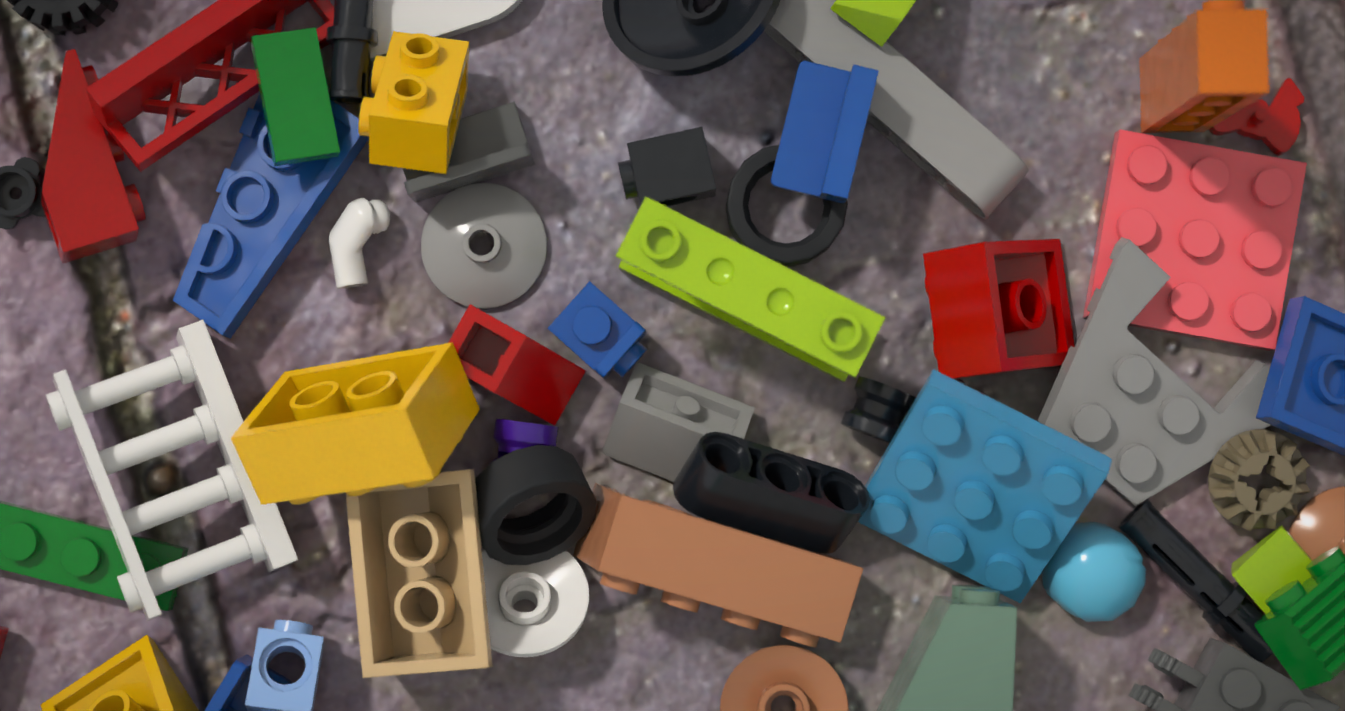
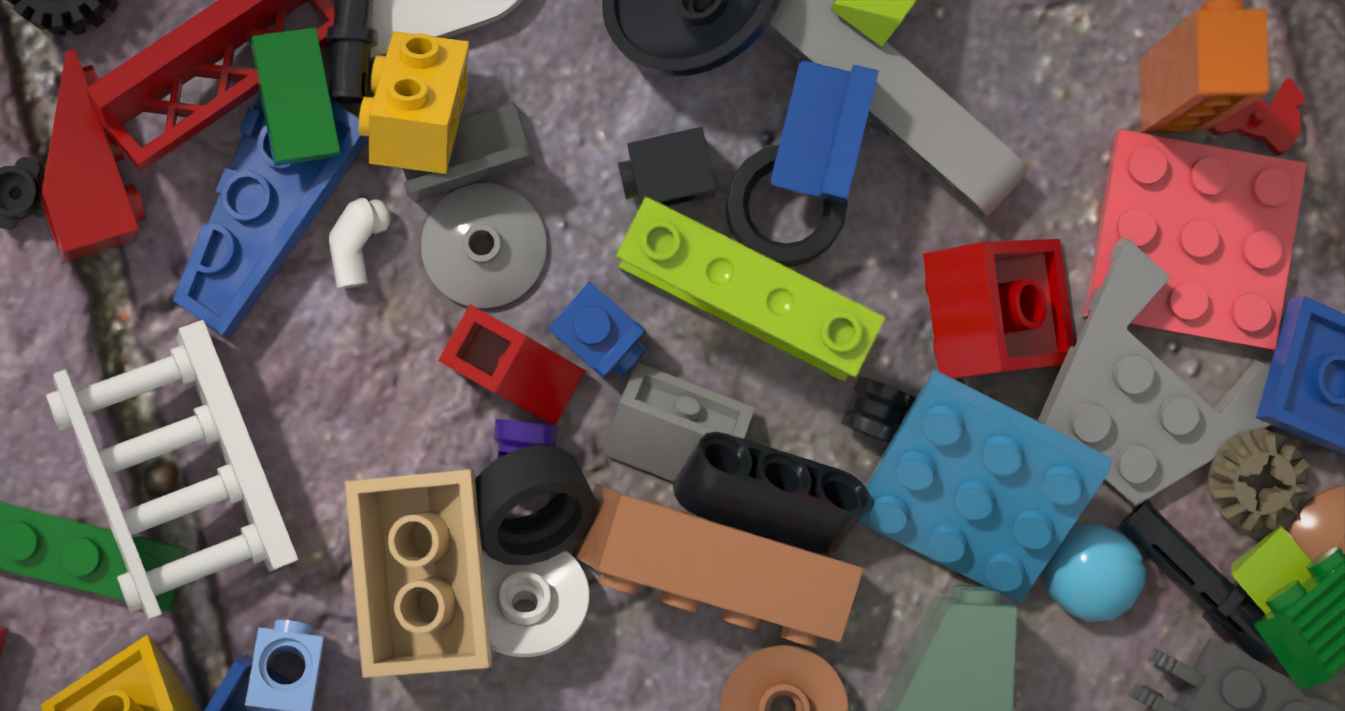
(357, 425): yellow brick -> none

